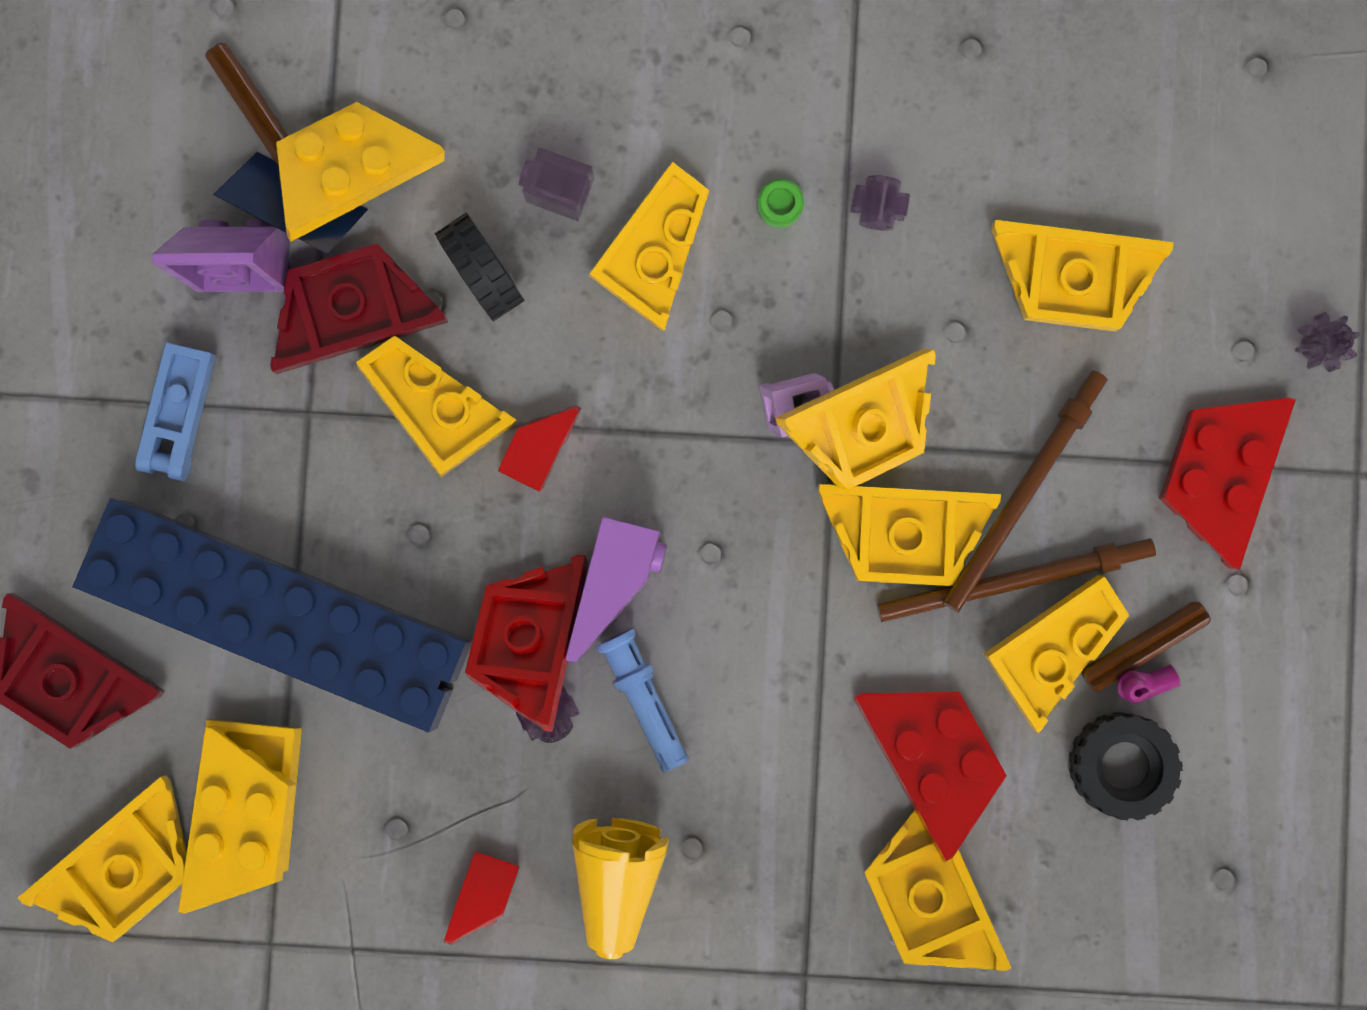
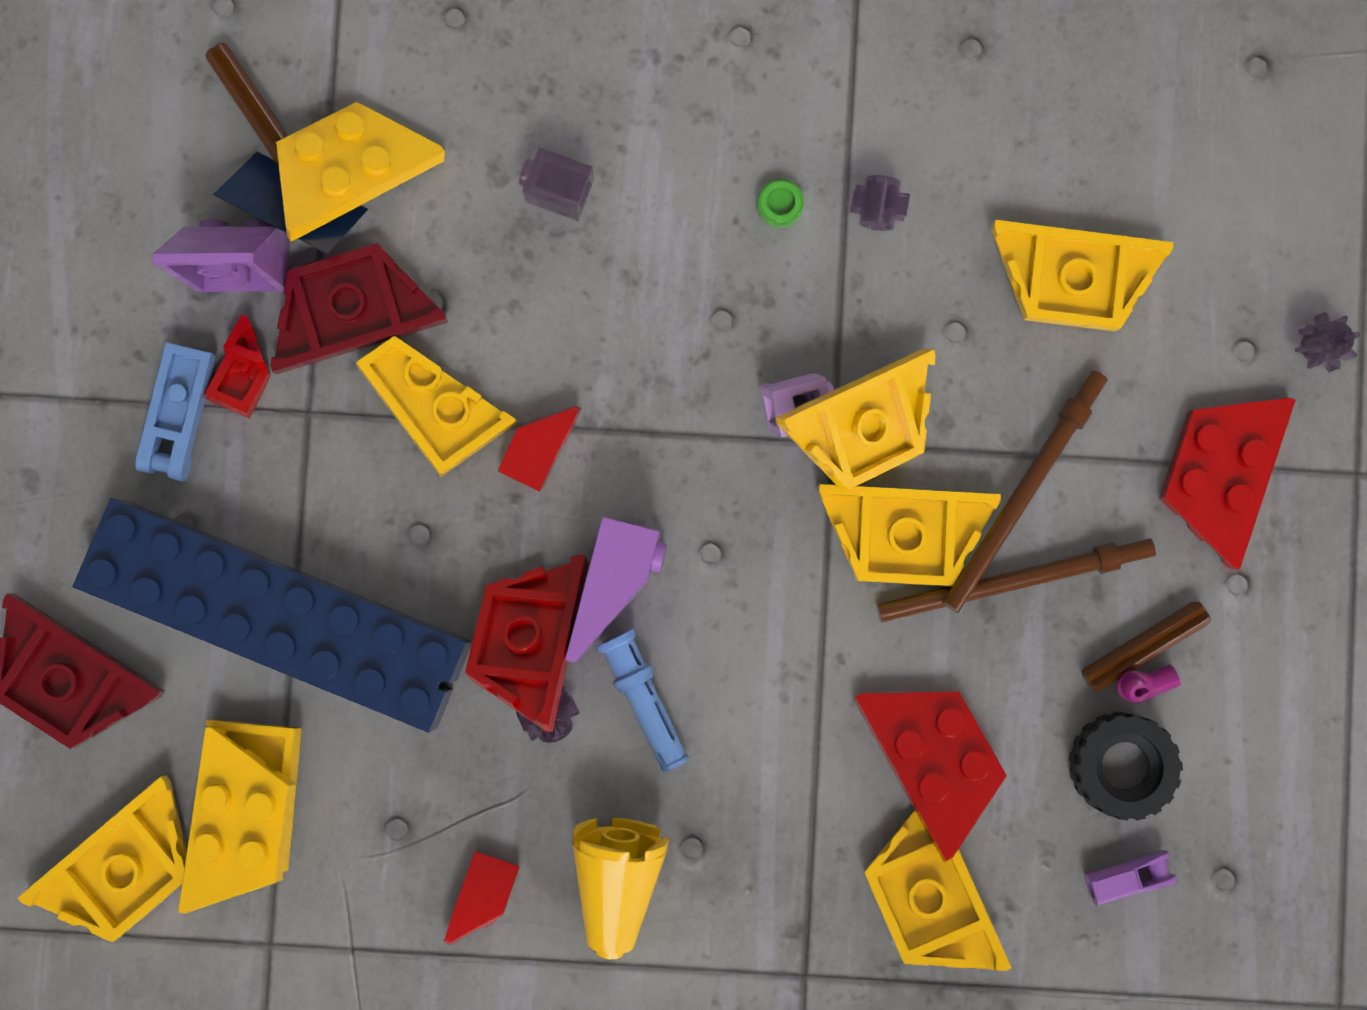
(241, 373): none -> red slope
(479, 267): black tyre -> none
(652, 248): yellow wing -> none
(1054, 648): yellow wing -> none
(1124, 880): none -> medium lavender bar

